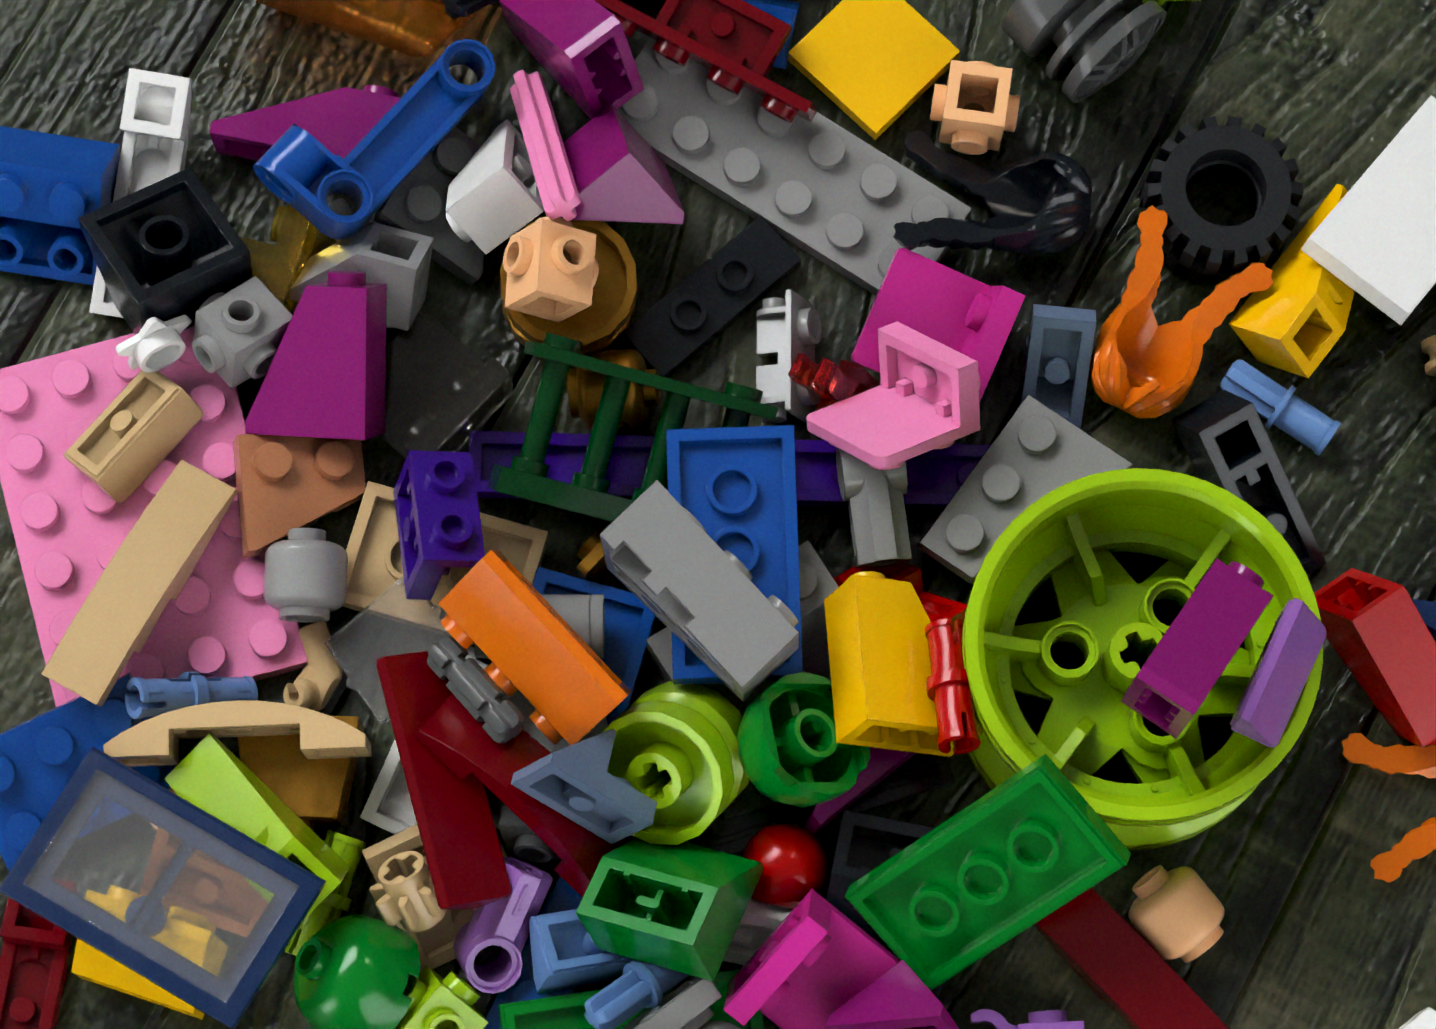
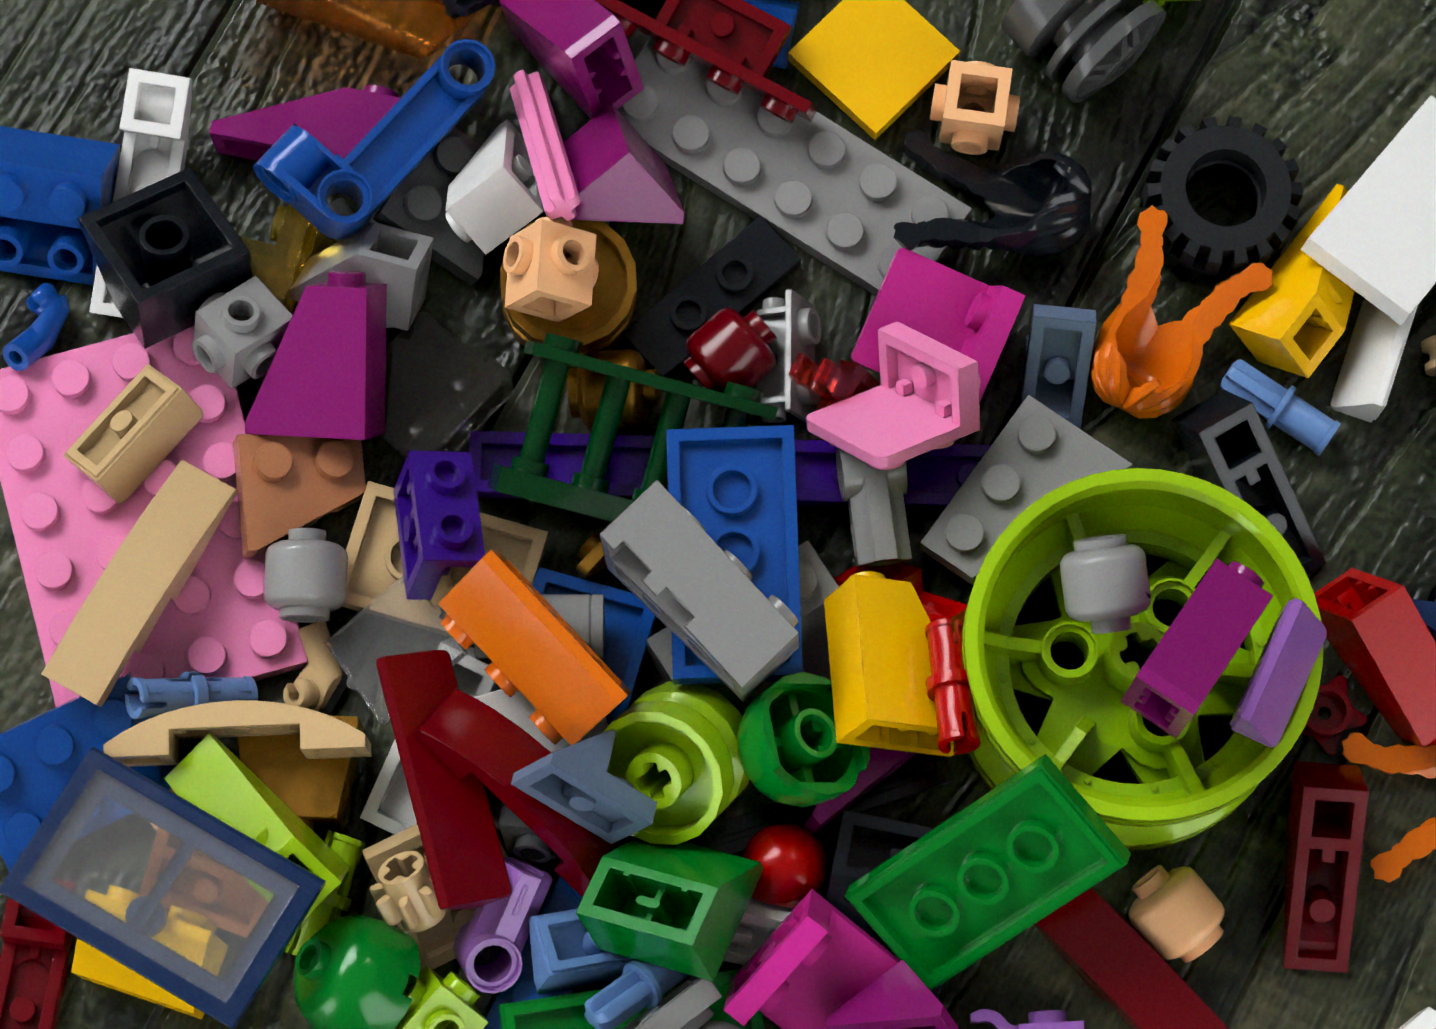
(42, 334): none -> blue arm
(156, 344): white plate -> none
(475, 690): dark grey axle -> none
(731, 350): none -> dark red head
(1105, 582): none -> light grey head
(1322, 865): none -> dark red slope
(1342, 715): none -> dark red plate
(1370, 363): none -> white slope

